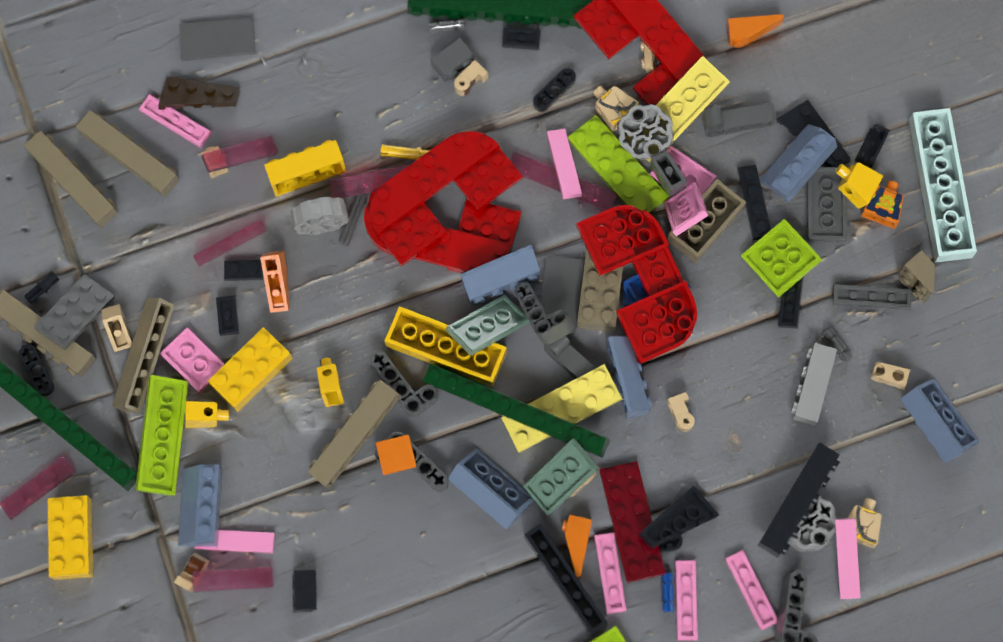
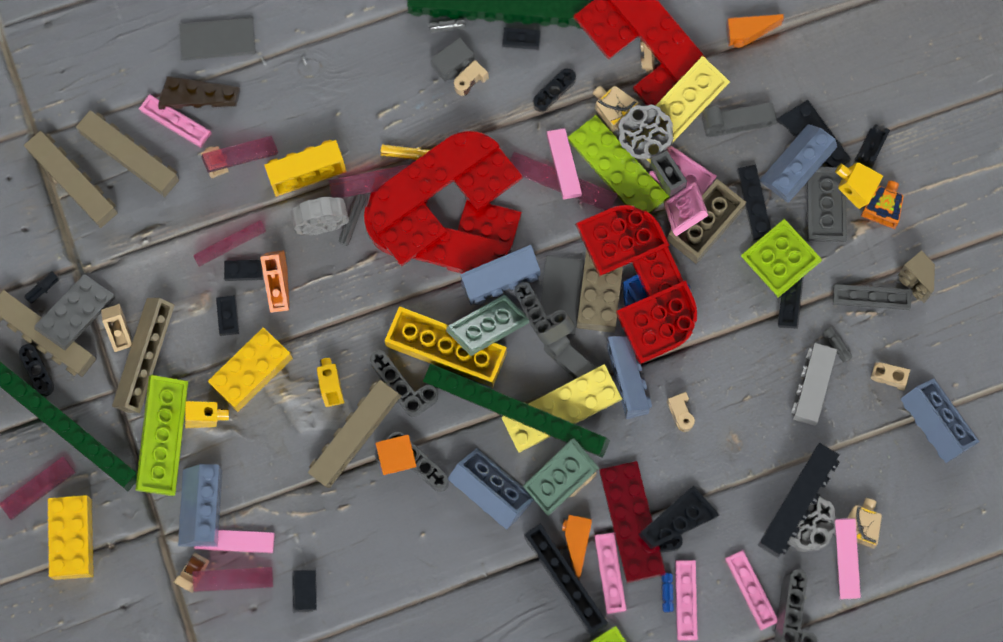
(192, 359): bright pink tile -> none
(942, 185): light aqua brick -> none

